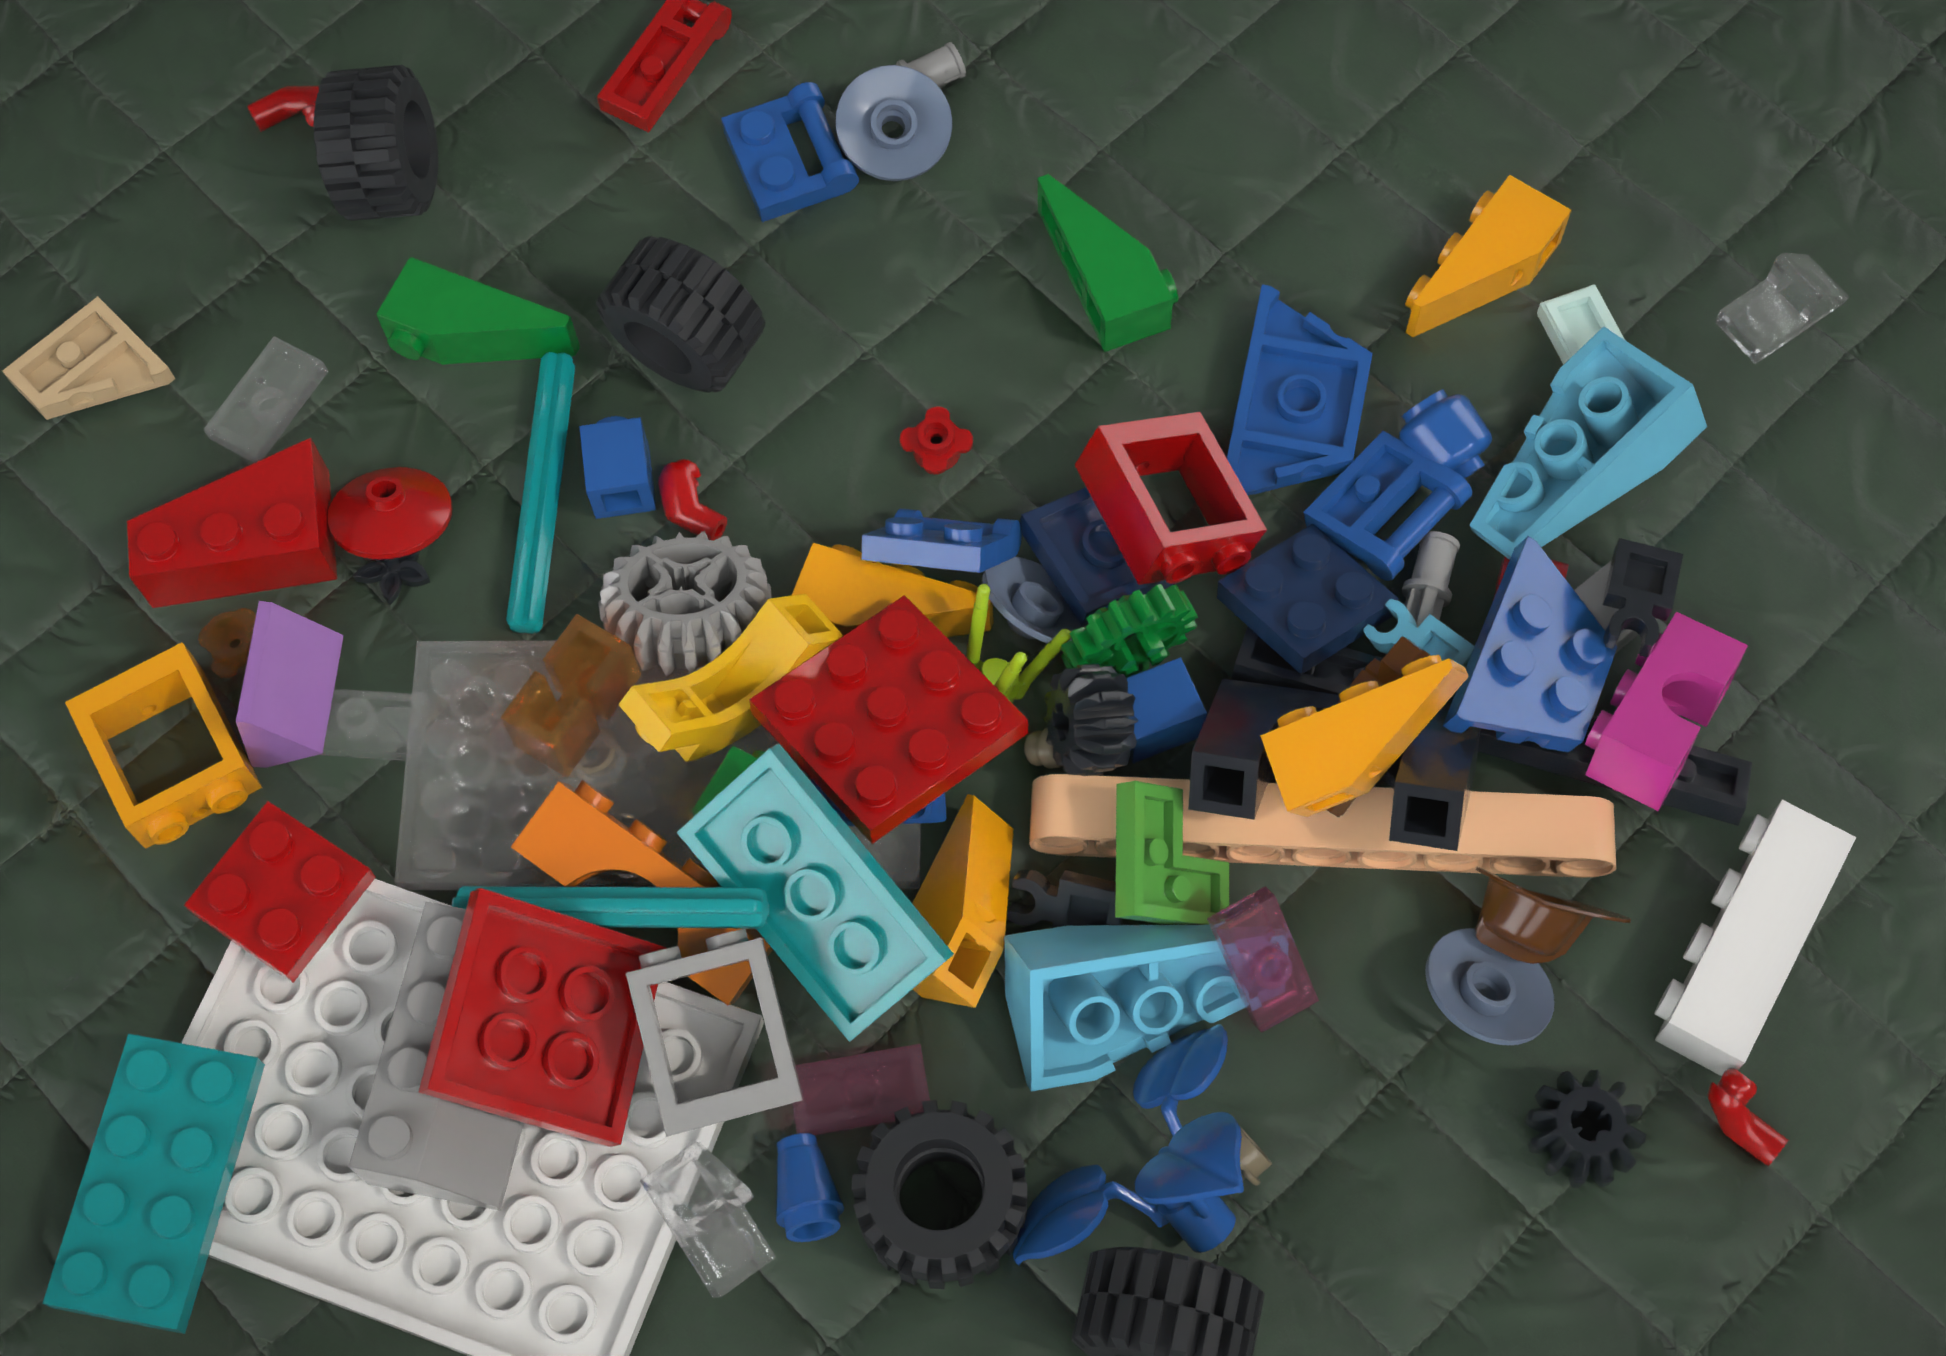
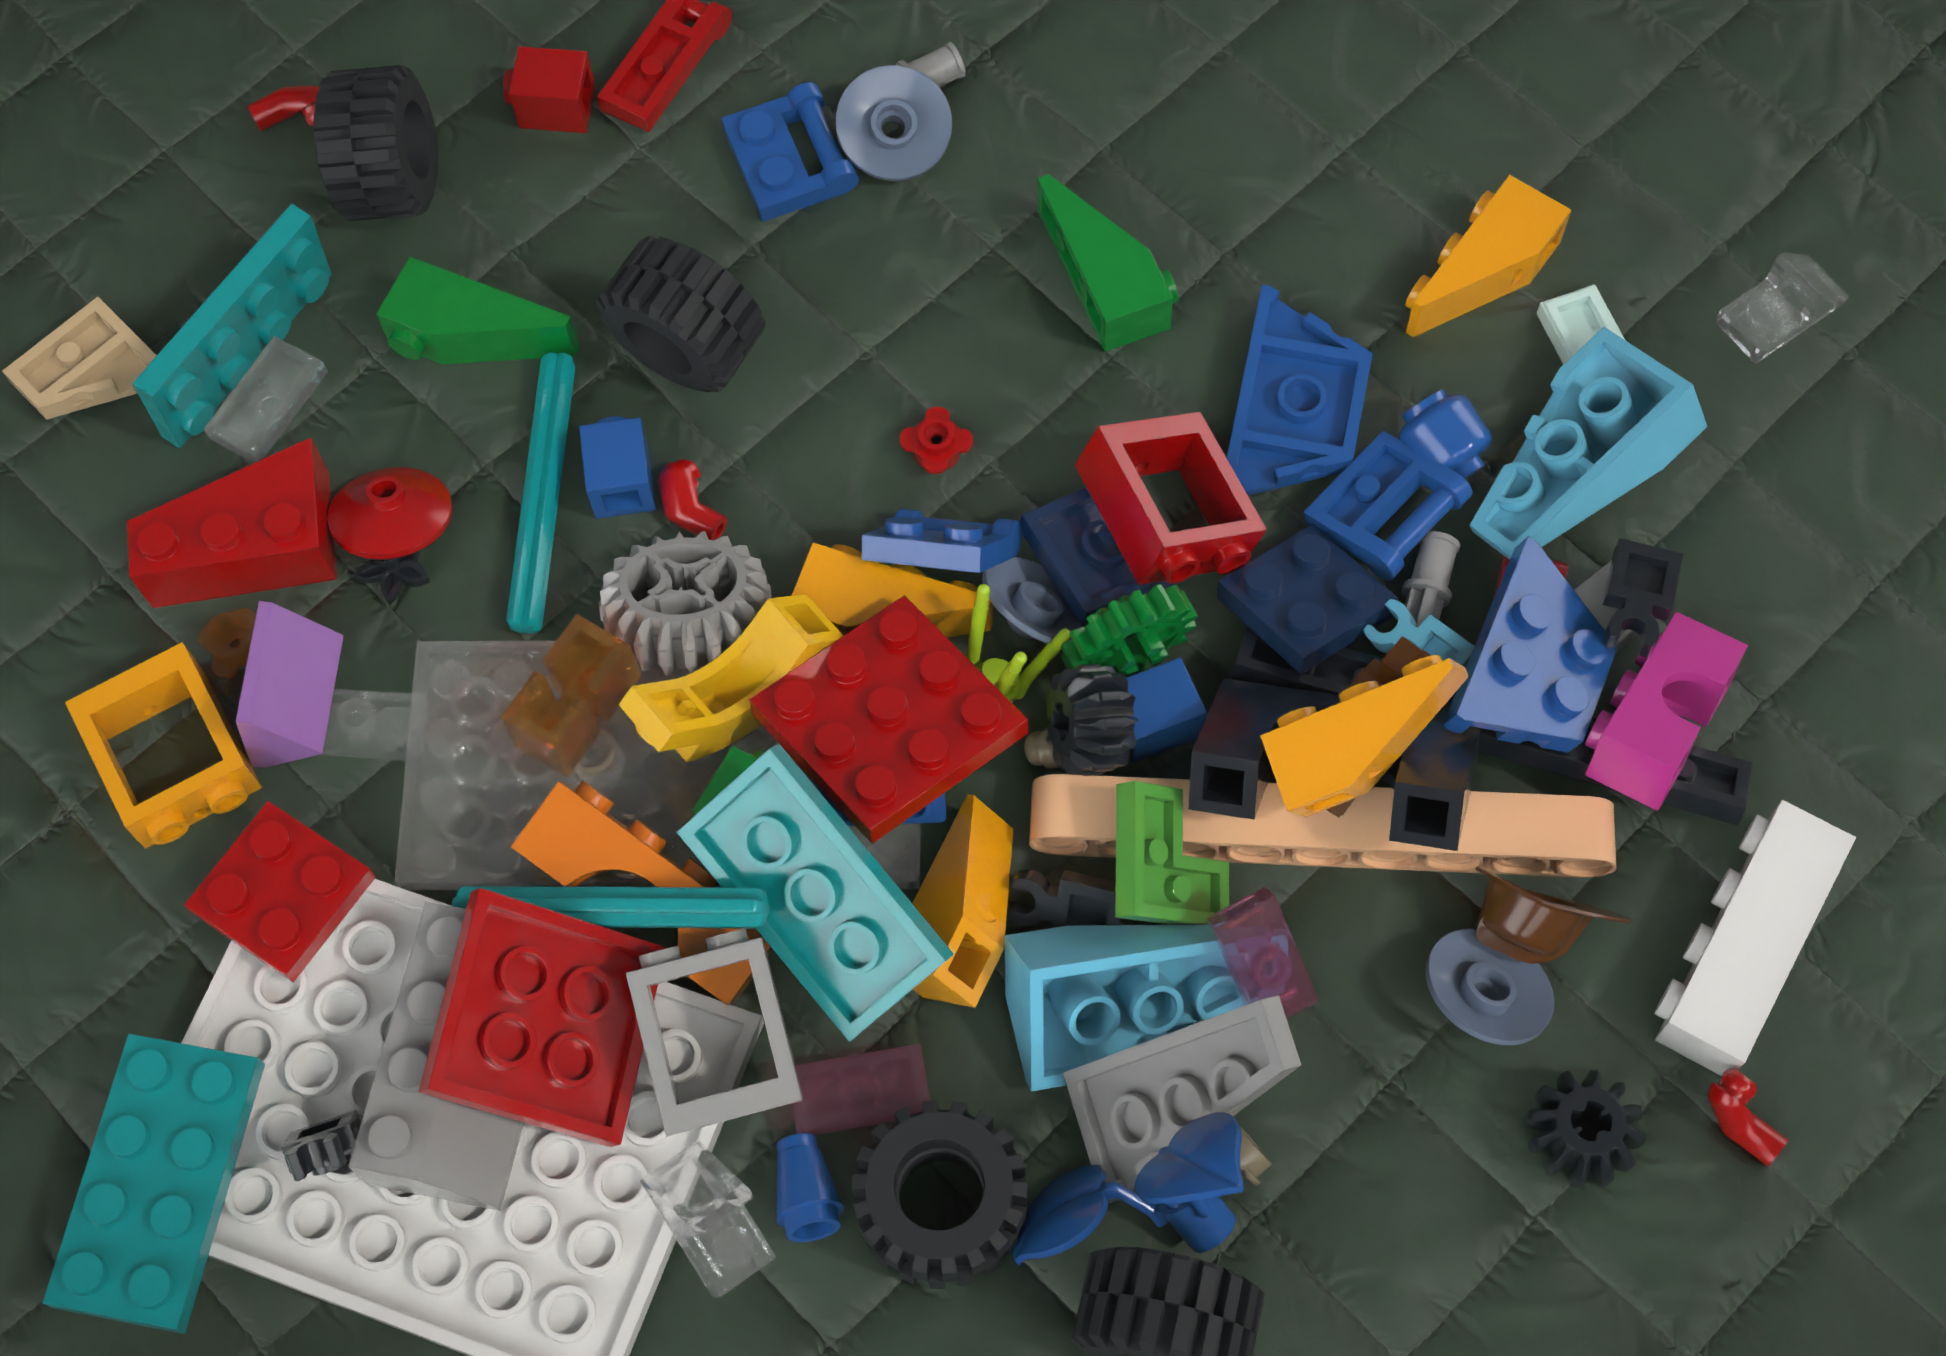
(234, 327): none -> teal plate
(321, 1146): none -> black plate
(550, 89): none -> red brick
(1148, 1092): none -> light grey wing

